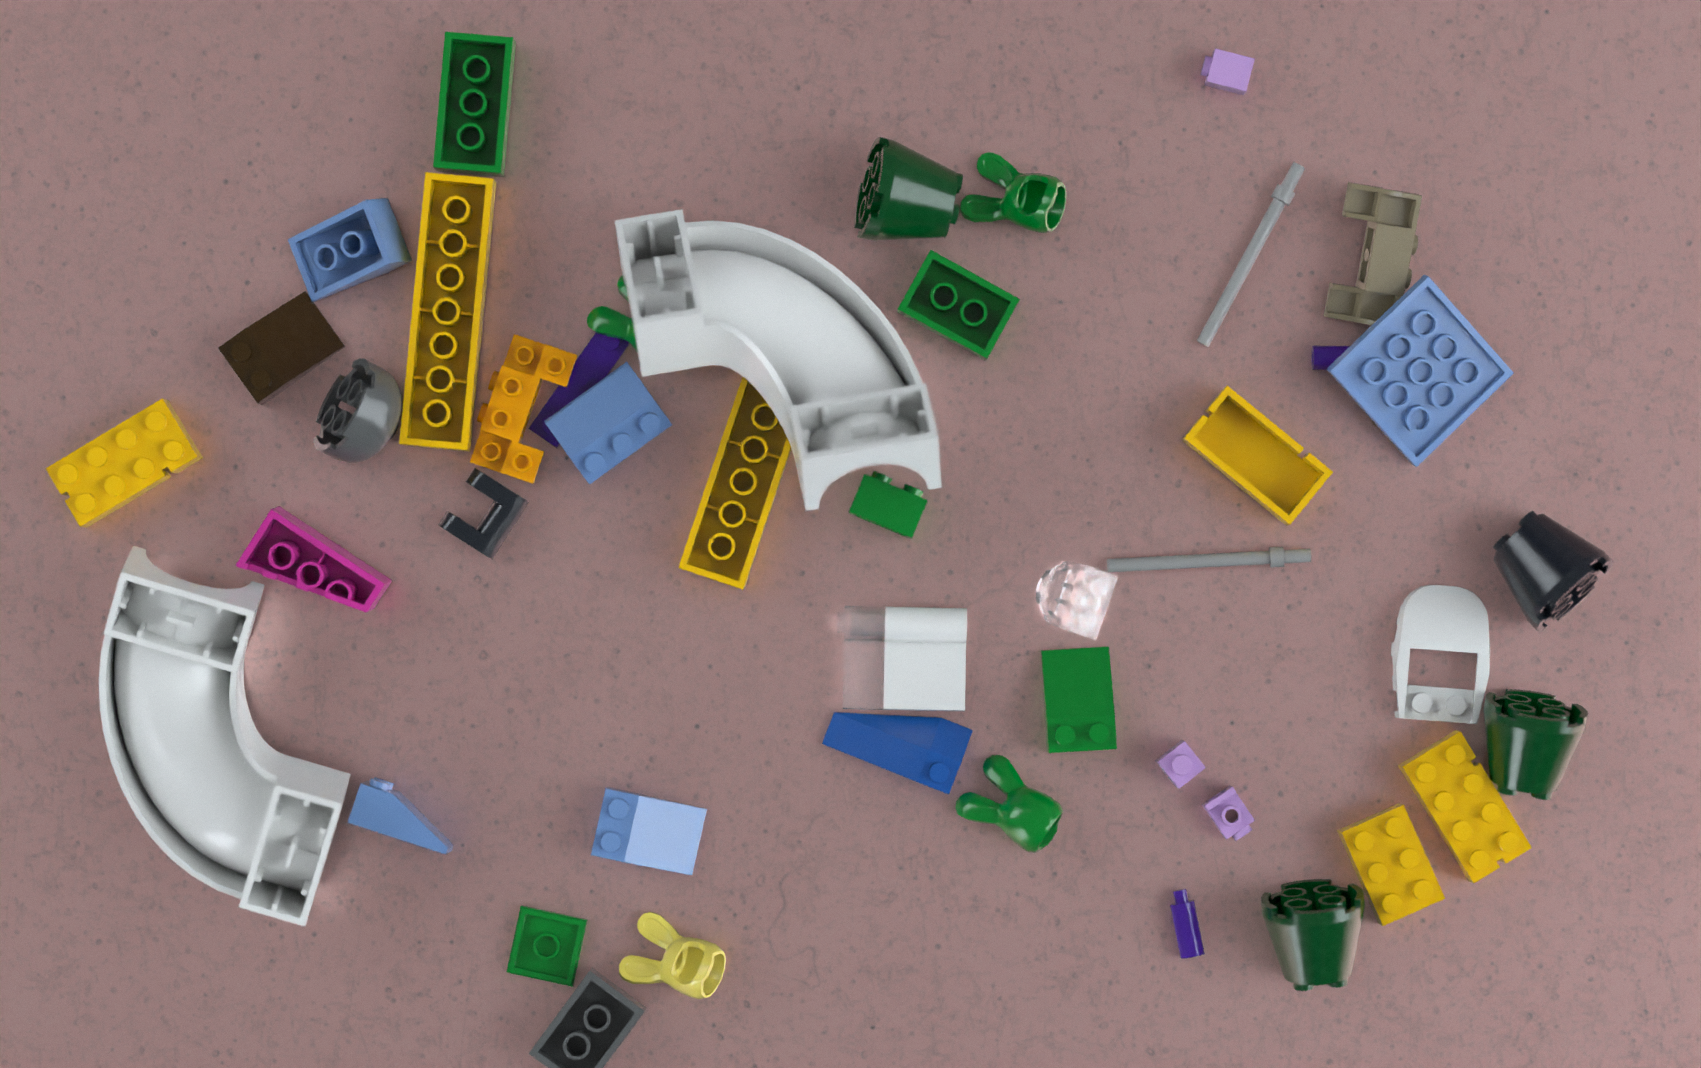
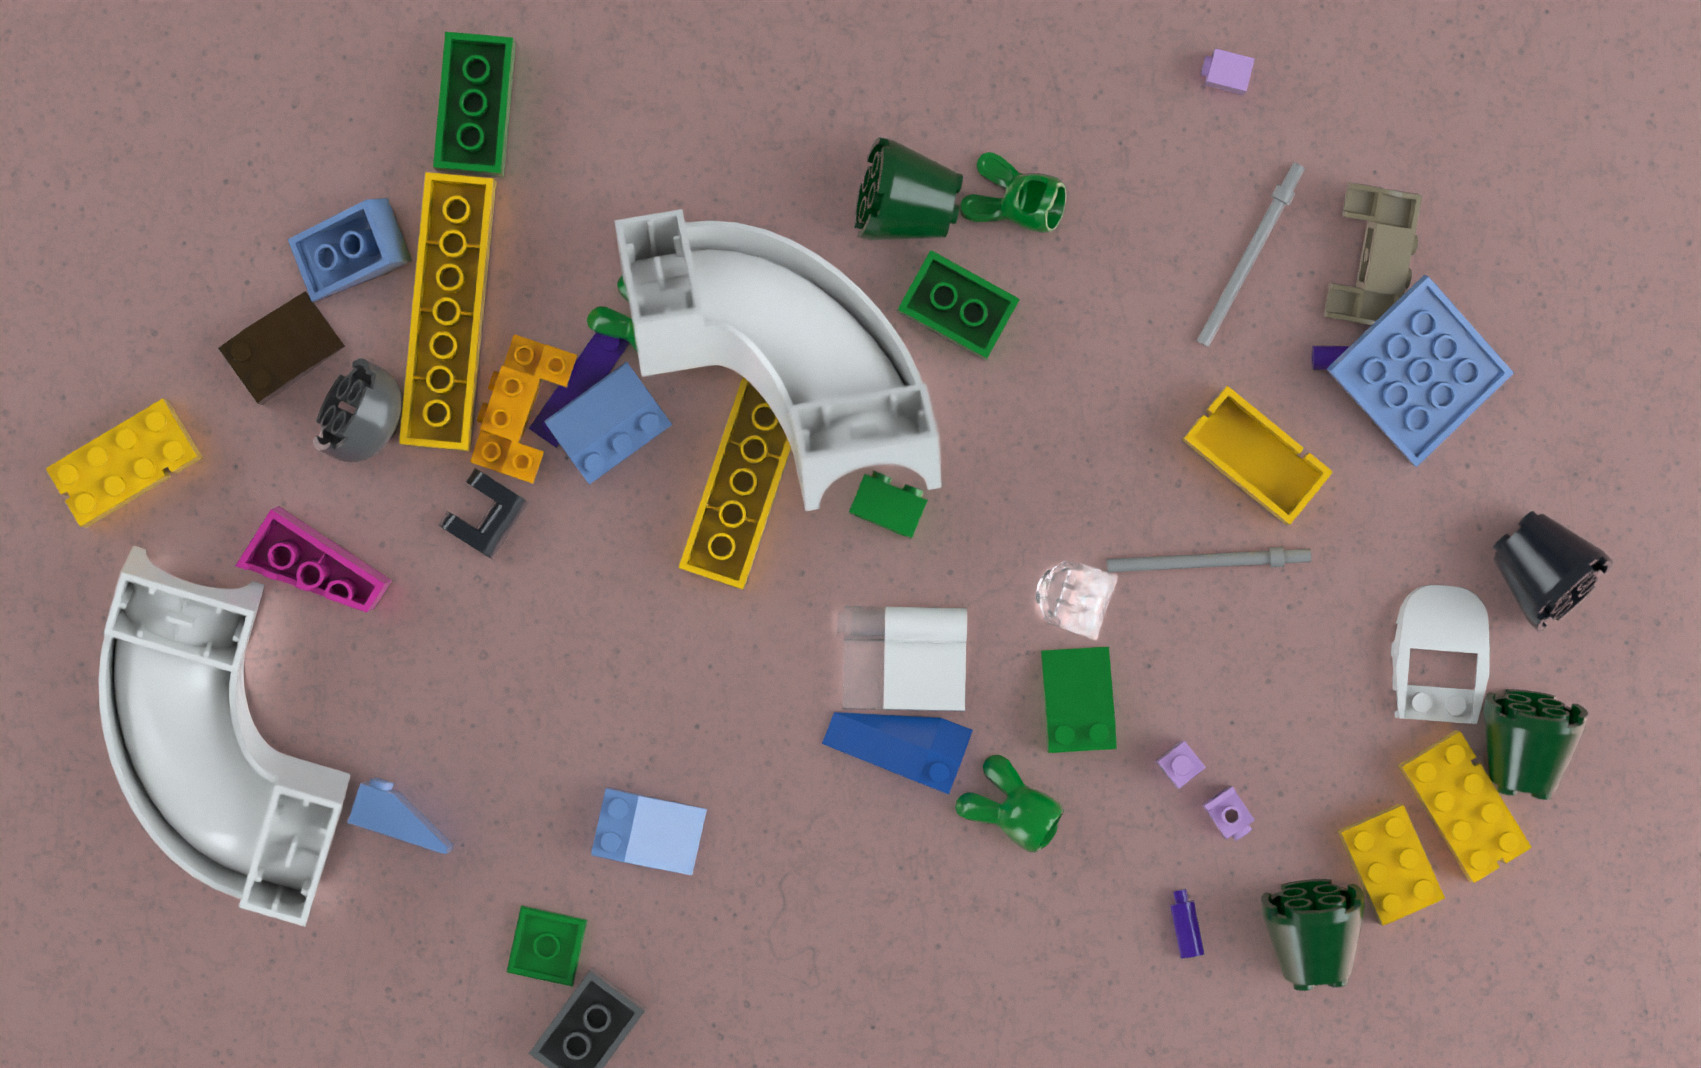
(687, 965): light yellow piece -> none

